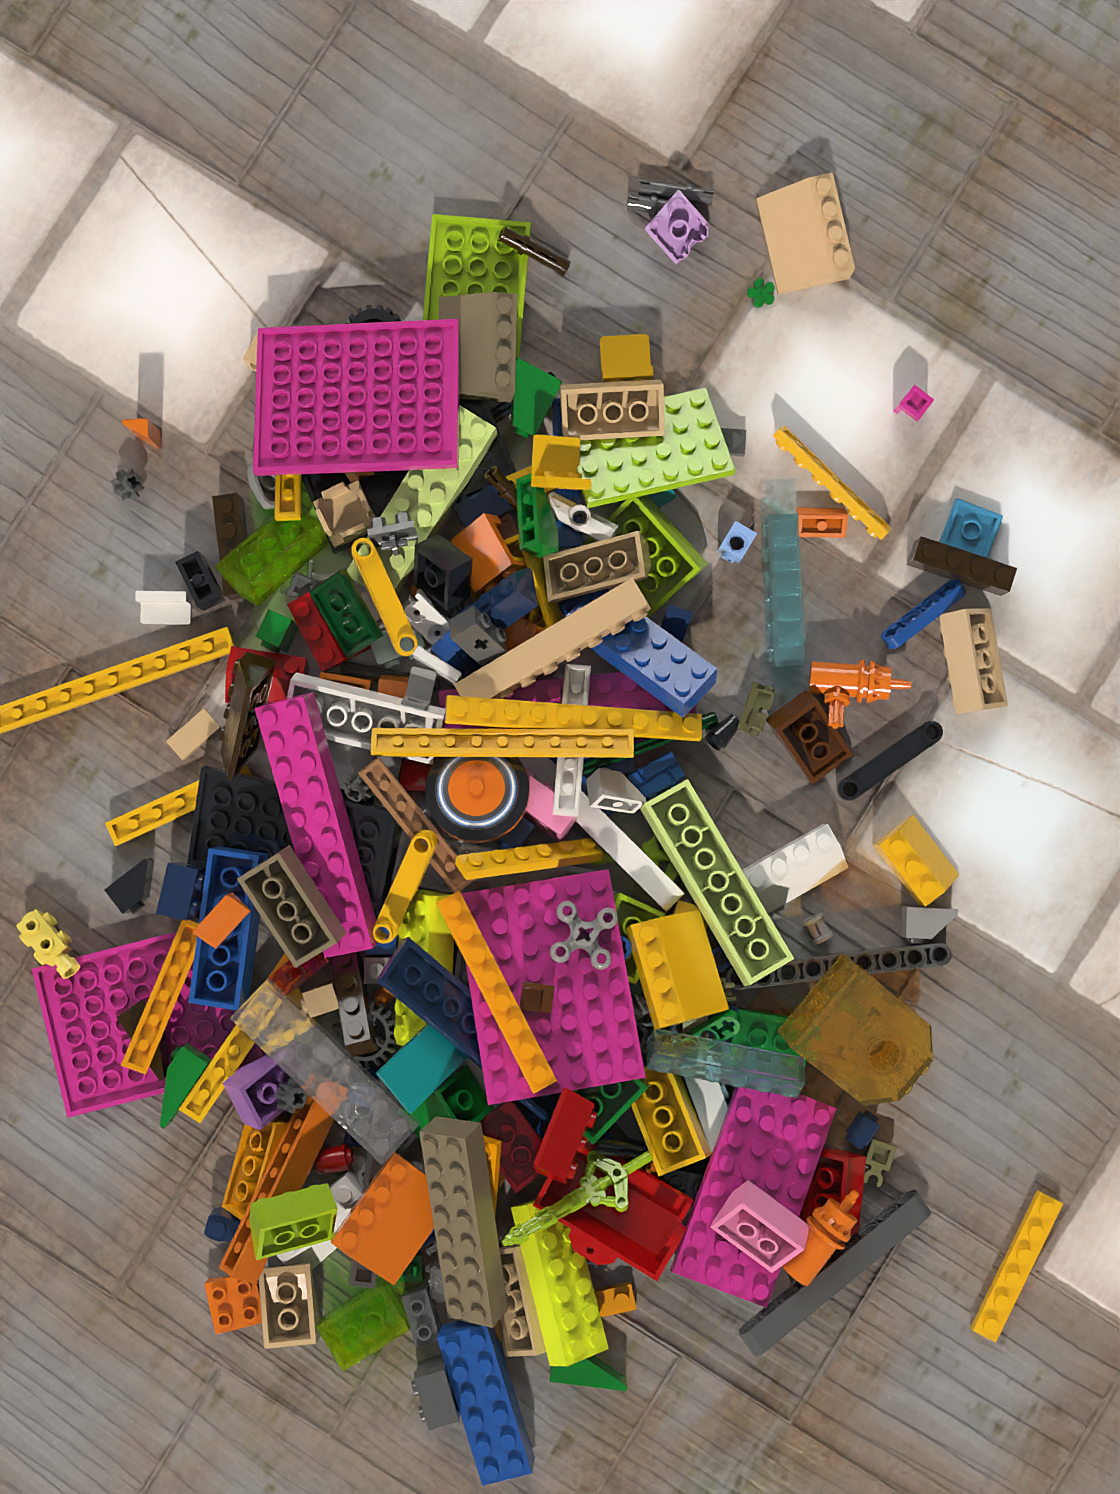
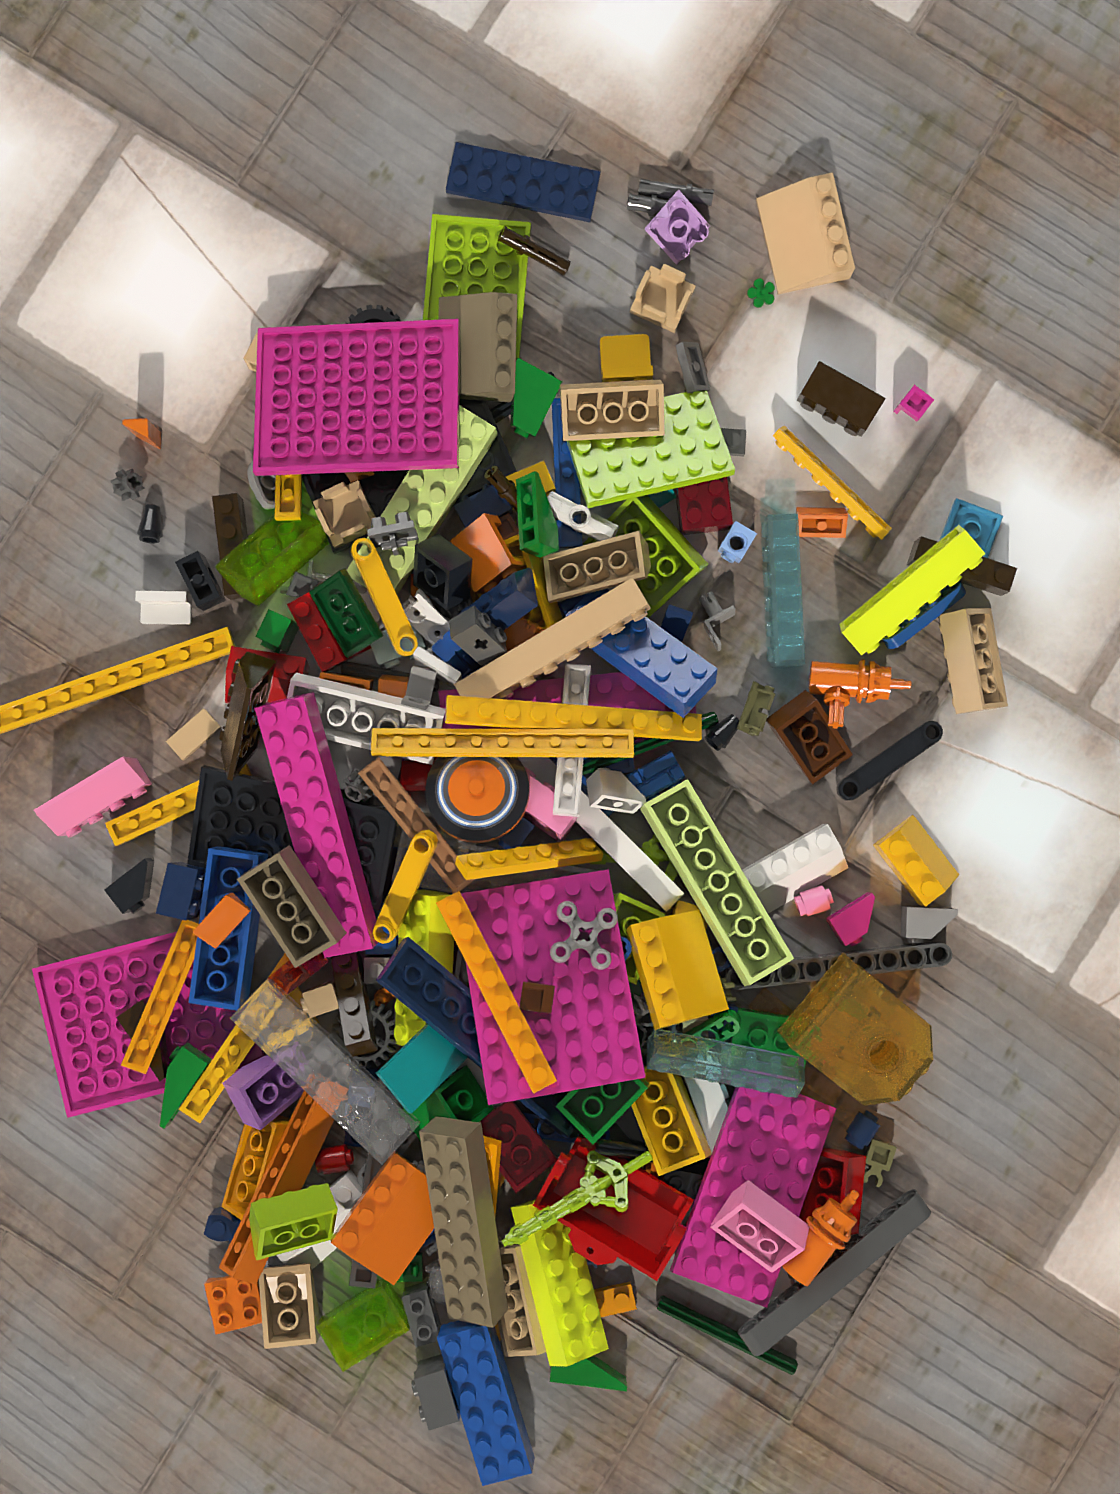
(46, 933): light yellow brick -> none
(94, 796): none -> bright pink slope
(150, 526): none -> black cone
(290, 1096): dark grey gear -> none
(523, 182): none -> dark blue plate
(556, 463): yellow bracket -> none
(565, 1136): red slope -> none
(662, 297): none -> tan panel
(692, 367): none -> flat silver plate
(704, 507): none -> dark red brick
(716, 616): none -> light grey bracket
(723, 1333): none -> dark green axle
(813, 901): none -> bright pink brick
(817, 936): light grey bush -> none
(840, 399): none -> dark brown slope
(852, 920): none -> dark pink slope
(911, 590): none -> neon yellow brick
(1016, 1266): yellow plate -> none

